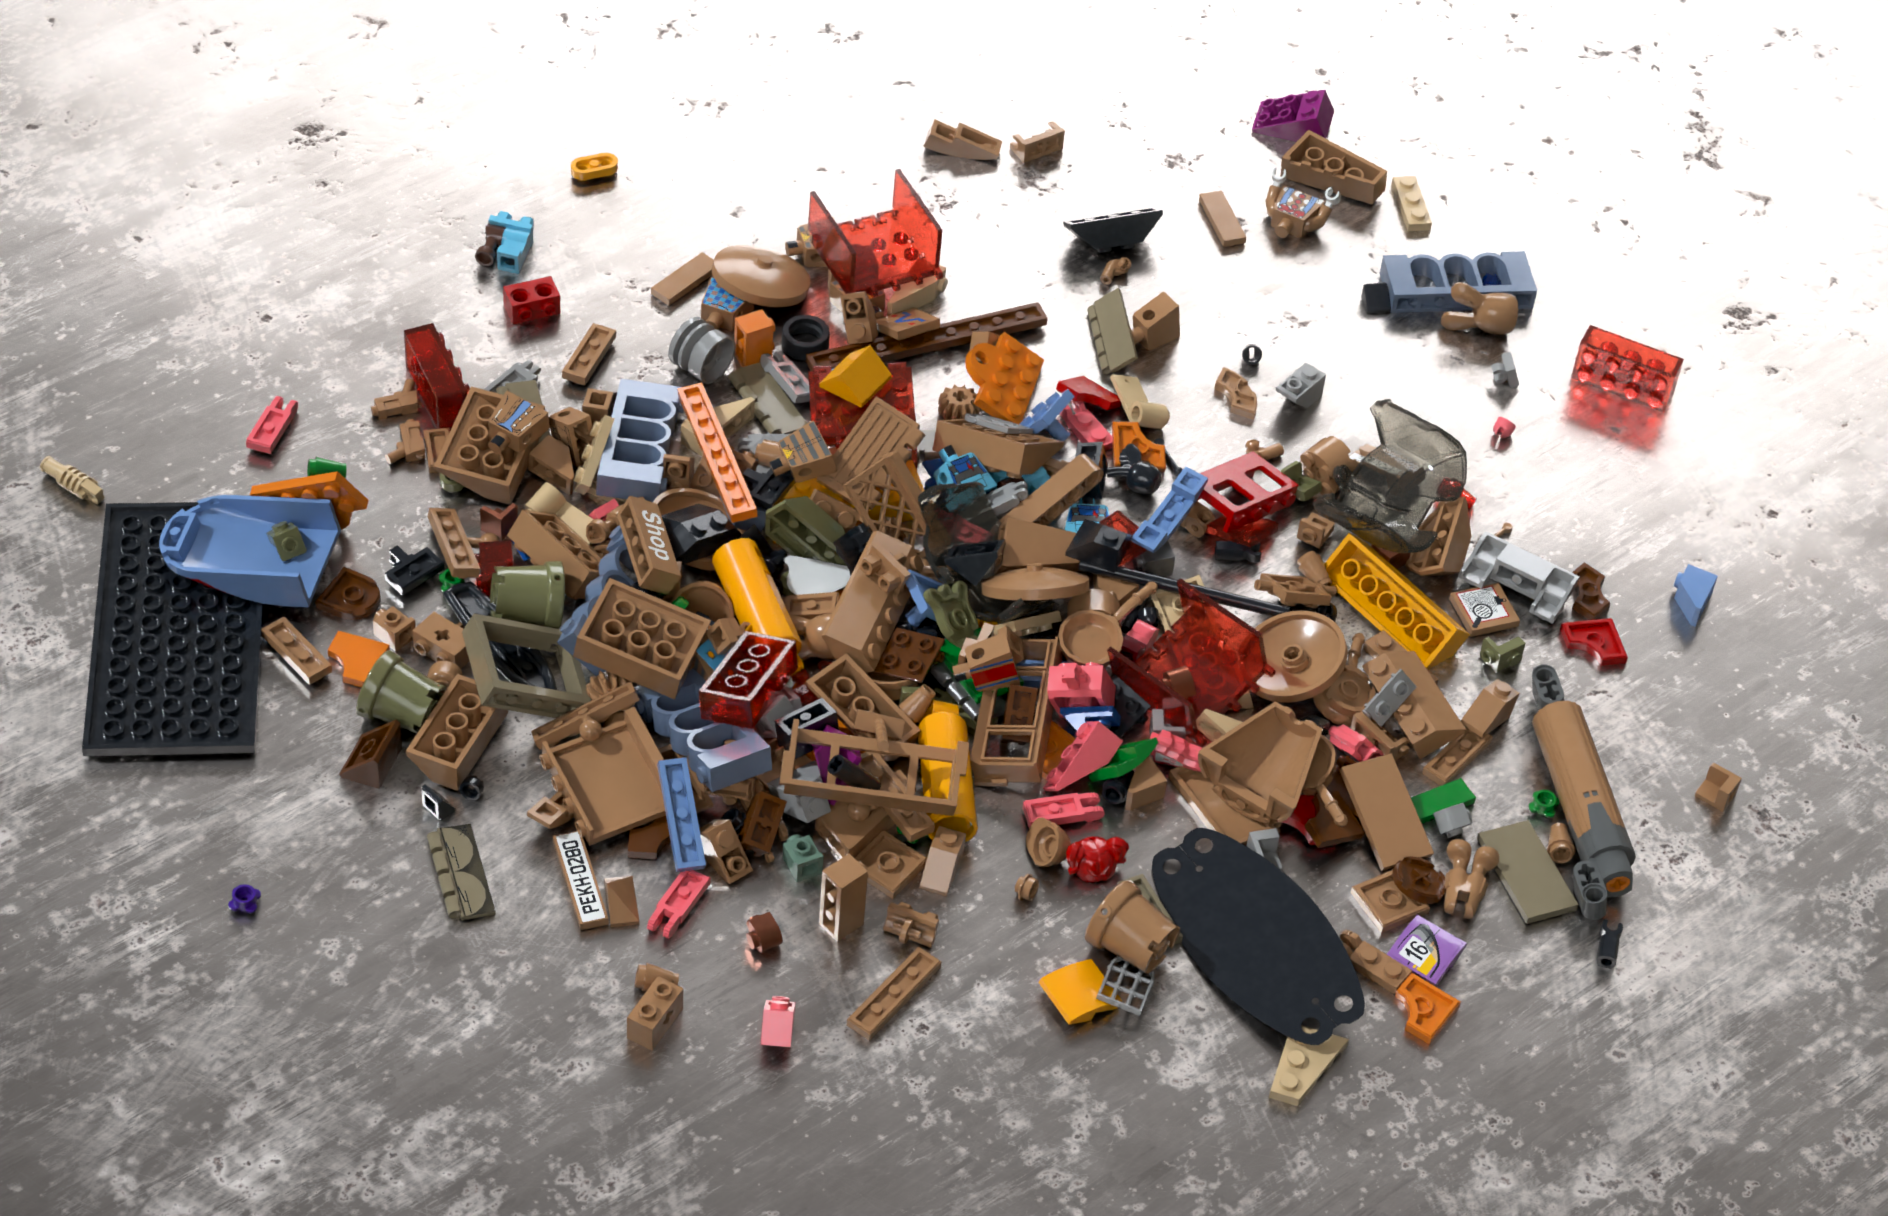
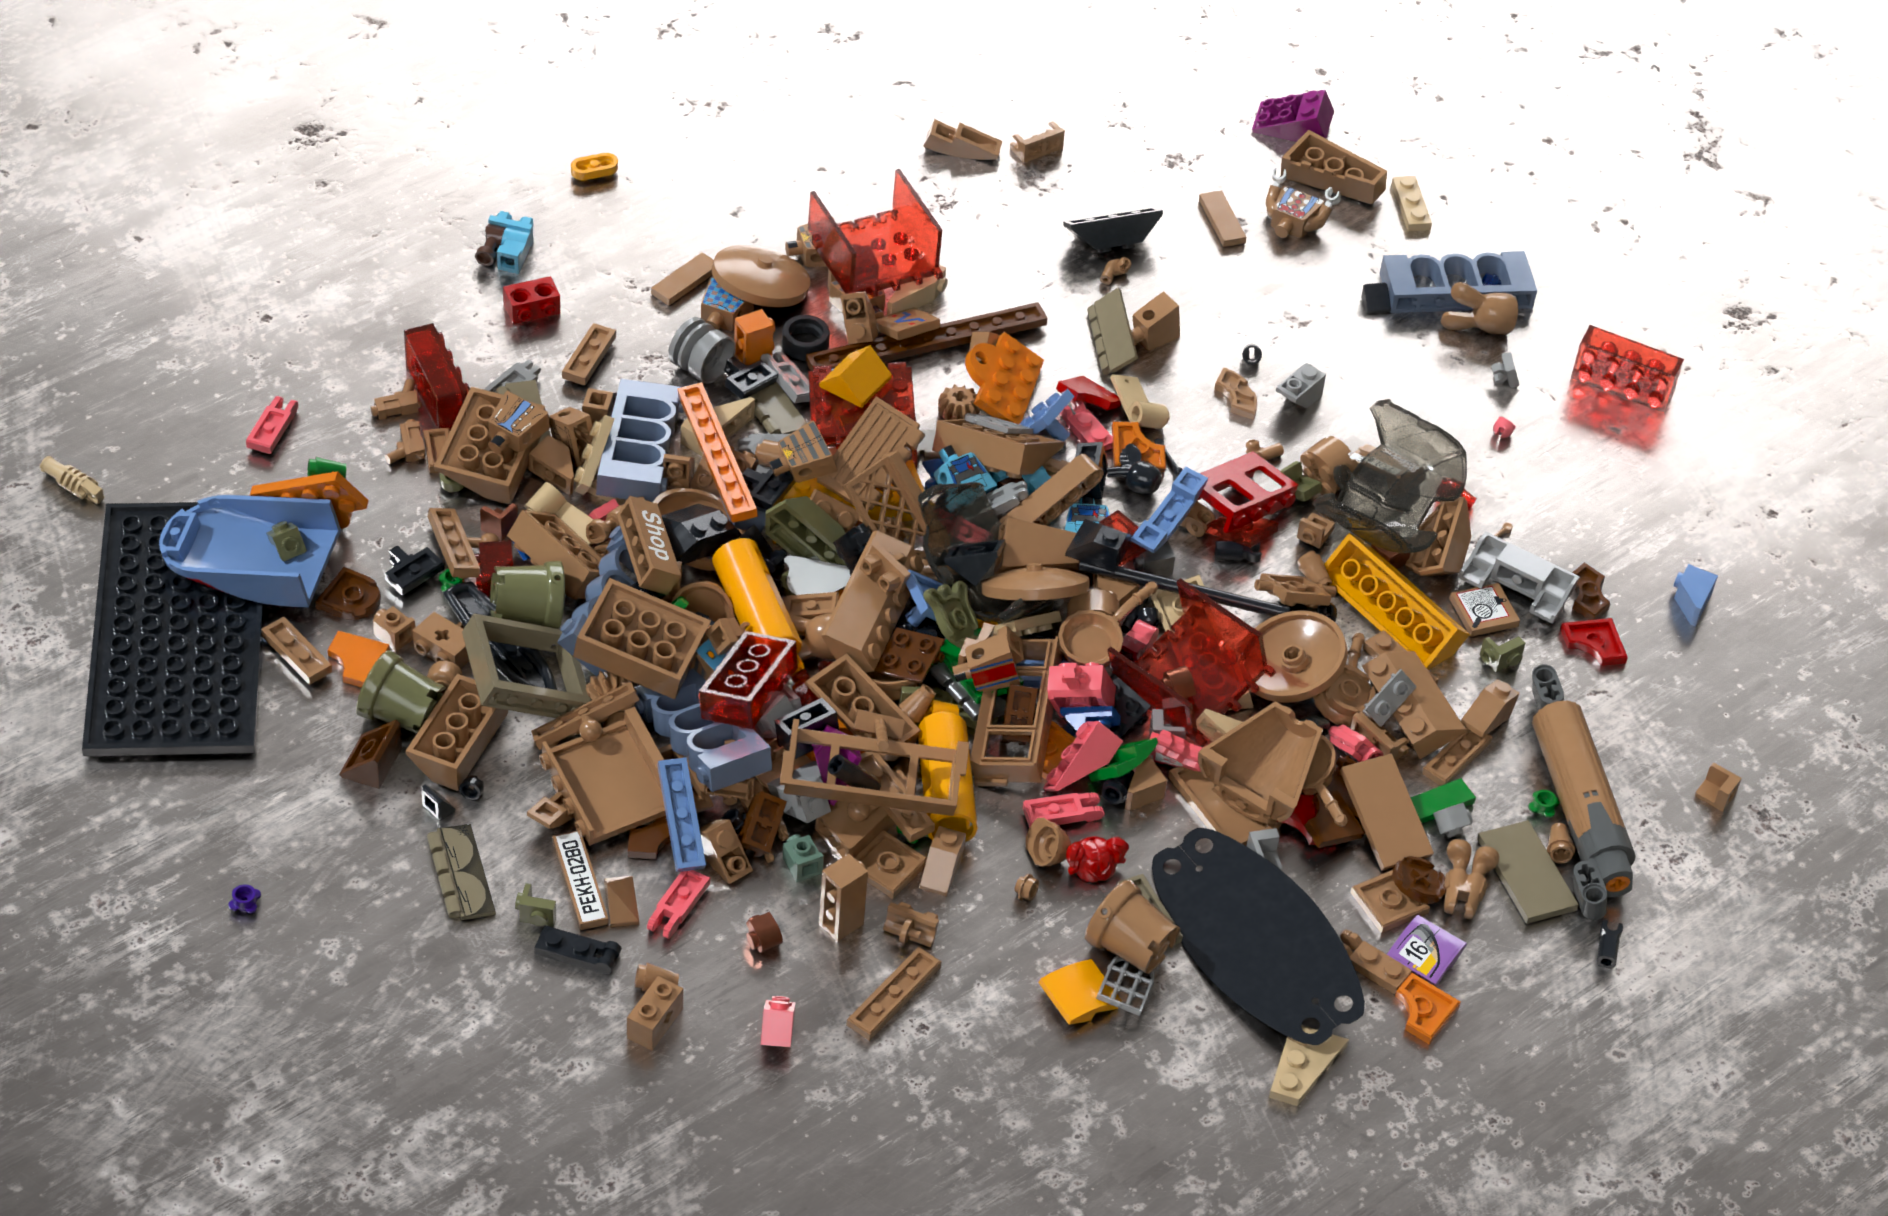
(535, 910): none -> olive bracket
(577, 950): none -> black plate
(748, 380): none -> black hinge

